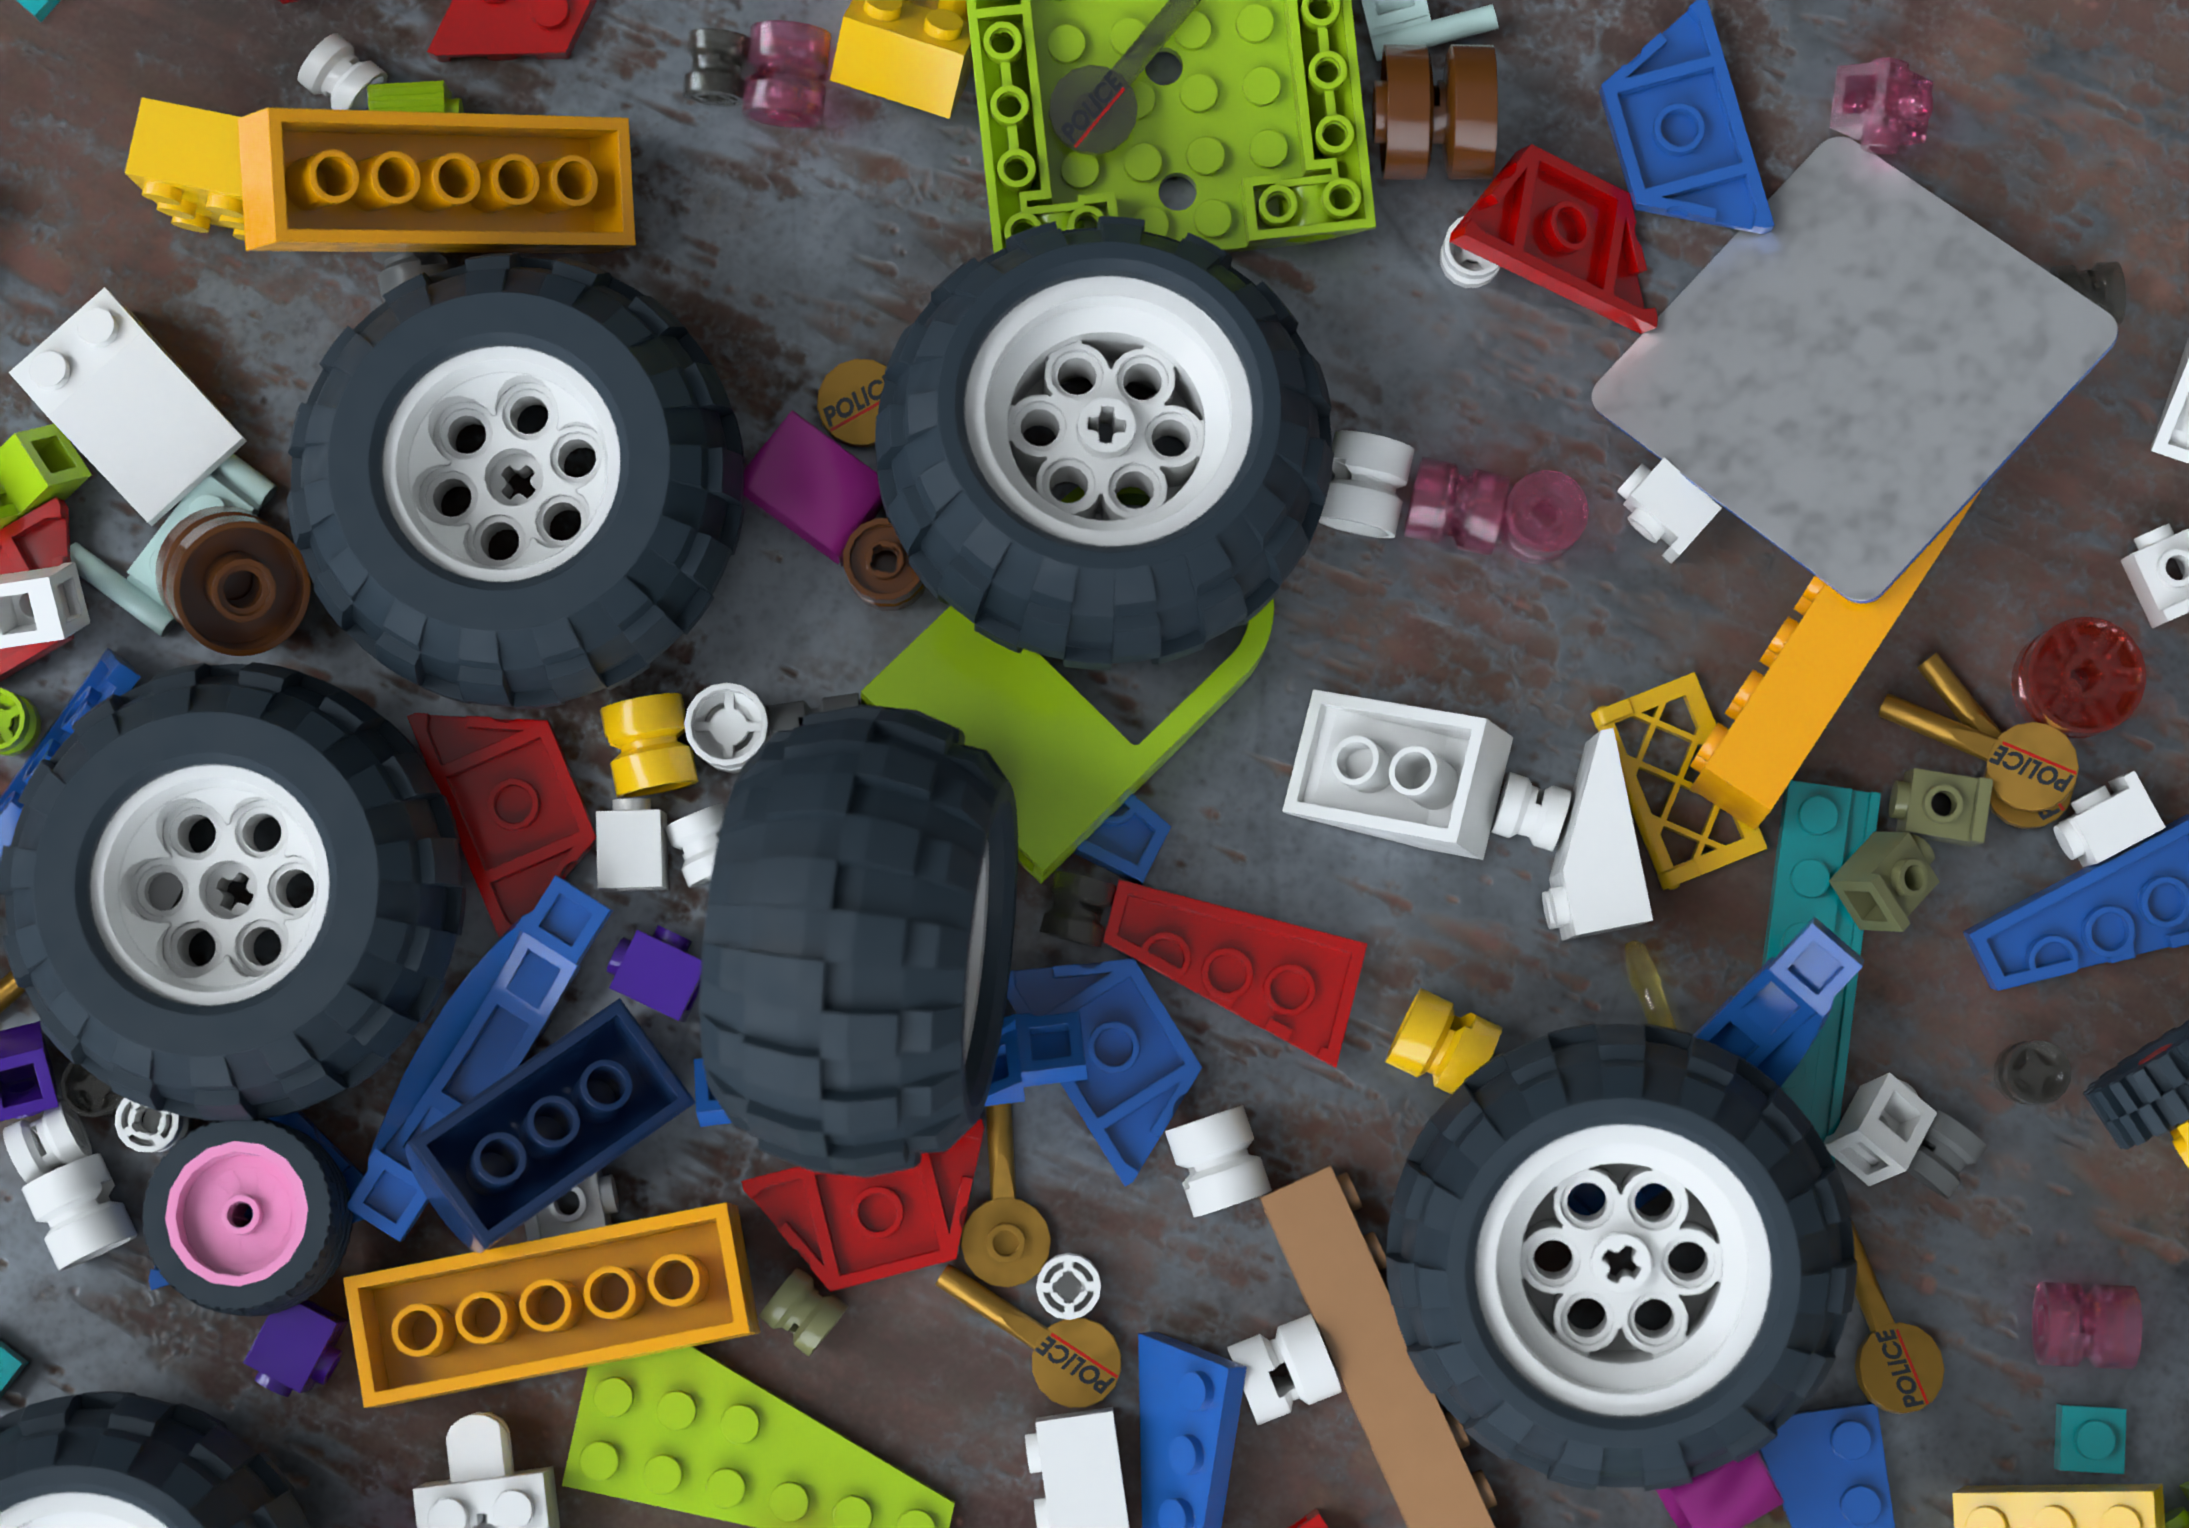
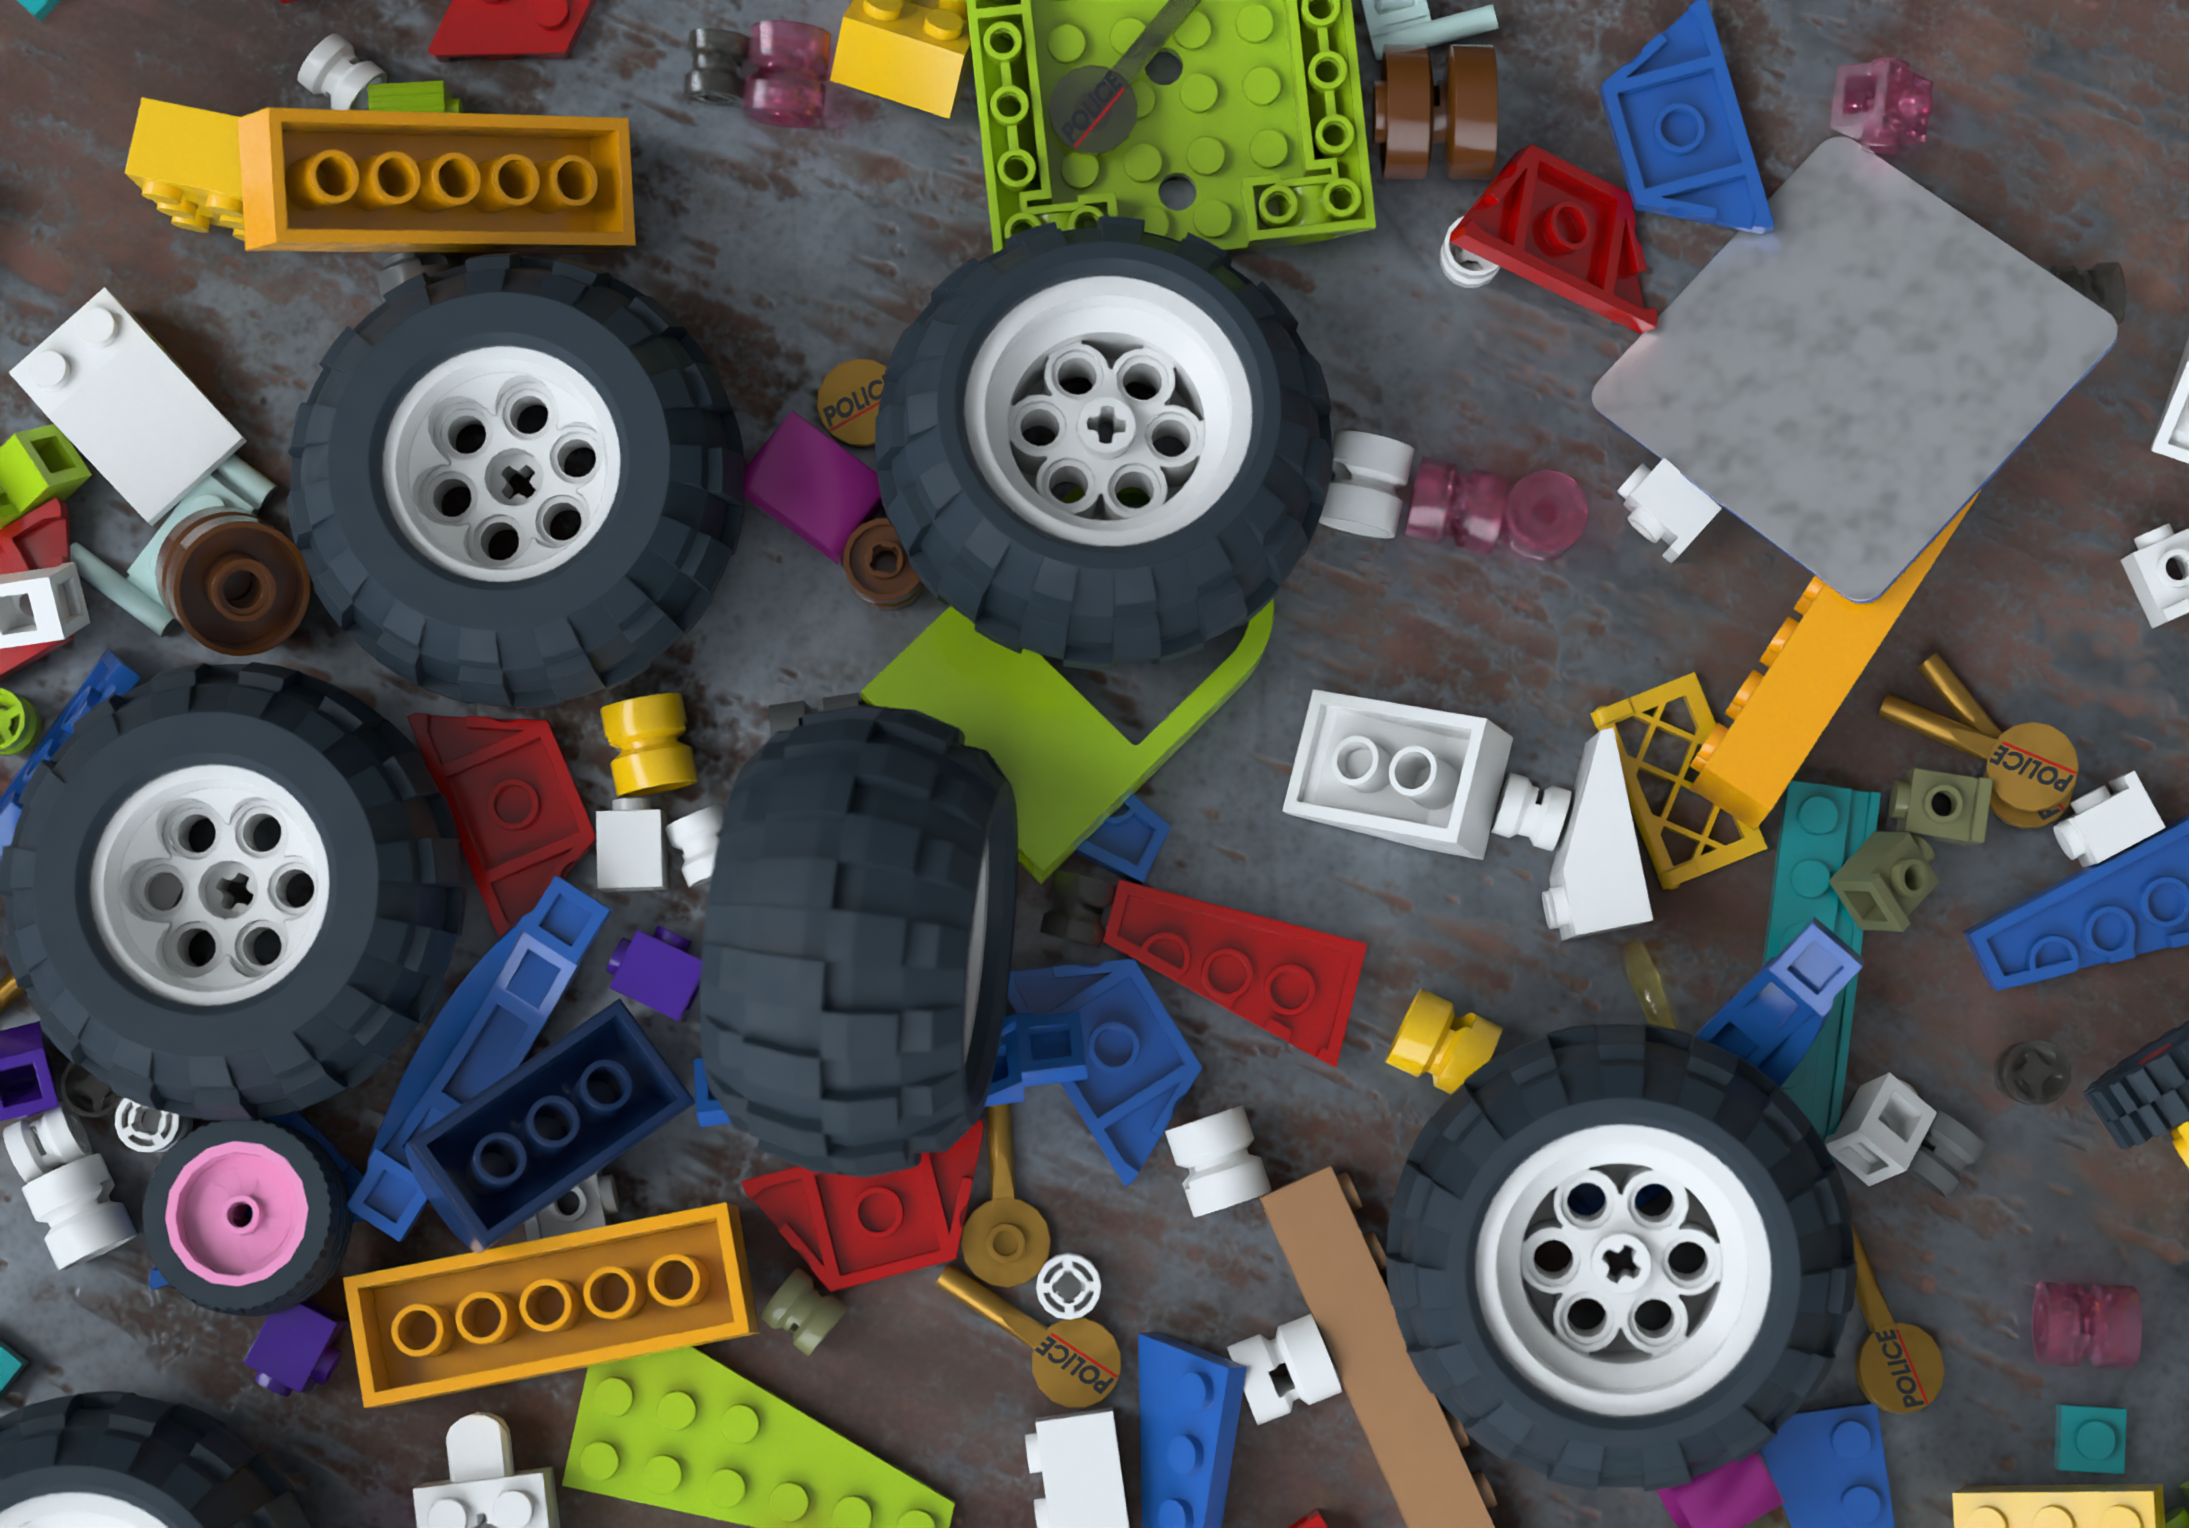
(727, 726): white wheel -> none
(2096, 653): clear red wheel -> none

